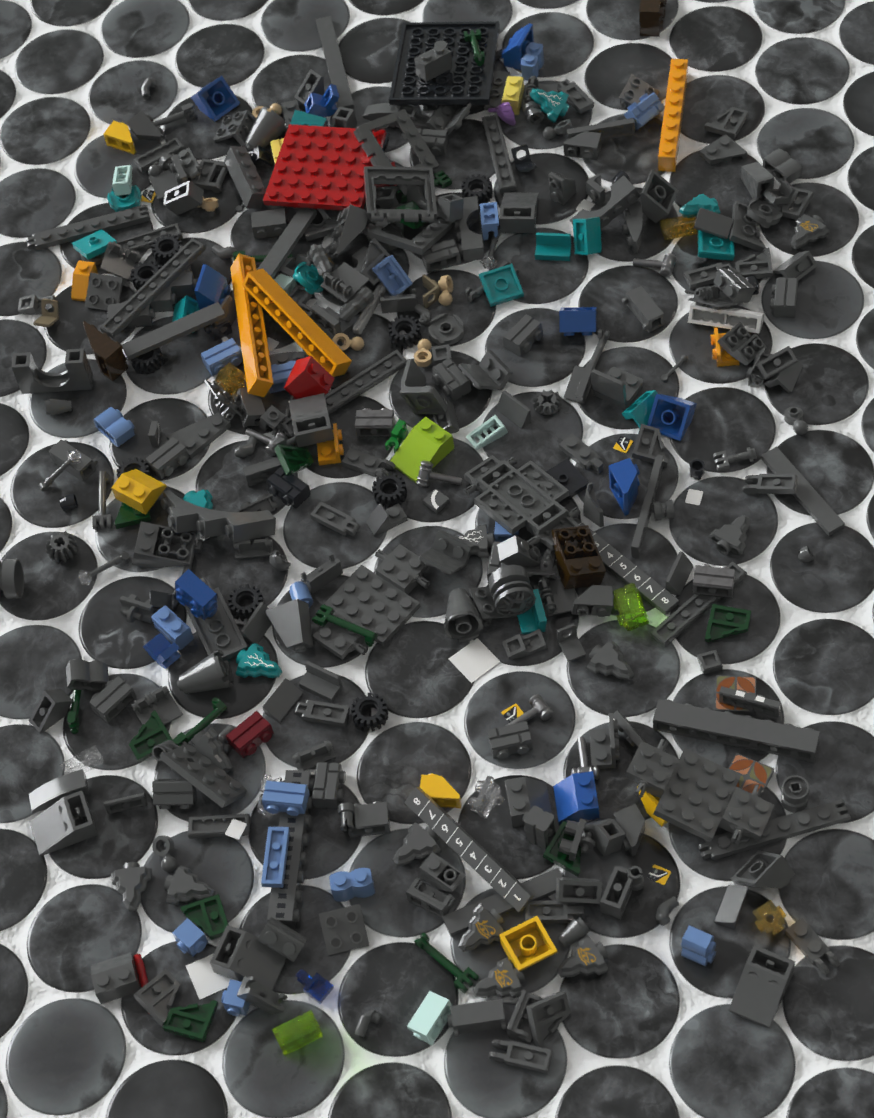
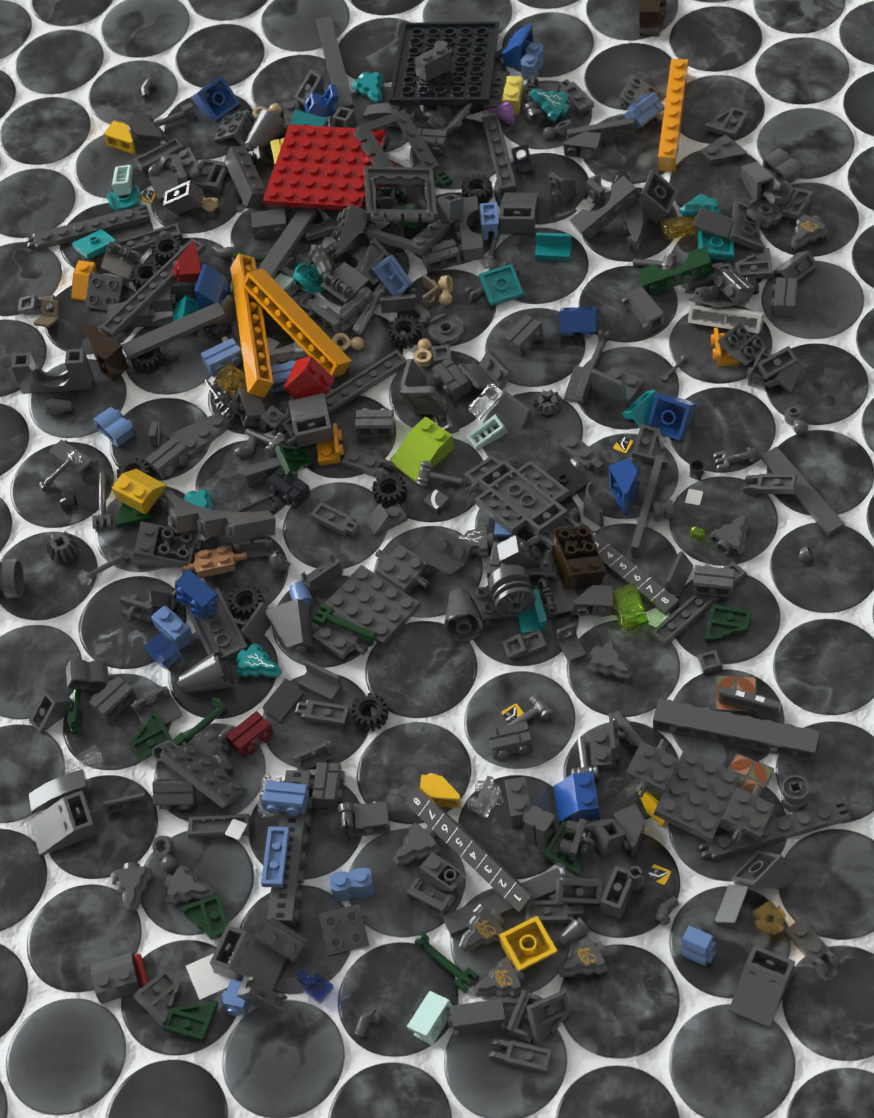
(188, 264): none -> red slope
(190, 938): medium blue brick -> none
(215, 561): none -> medium nougat plate
(297, 1032): clear neon green brick -> none
(370, 86): none -> teal rock
(398, 434): green plate -> none
(474, 660): white sticker -> none
(478, 55): dark green hinge -> none
(489, 398): none -> clear hinge
(587, 236): teal panel -> none
(695, 267): none -> dark green arch
(697, 532): none -> clear neon green hinge

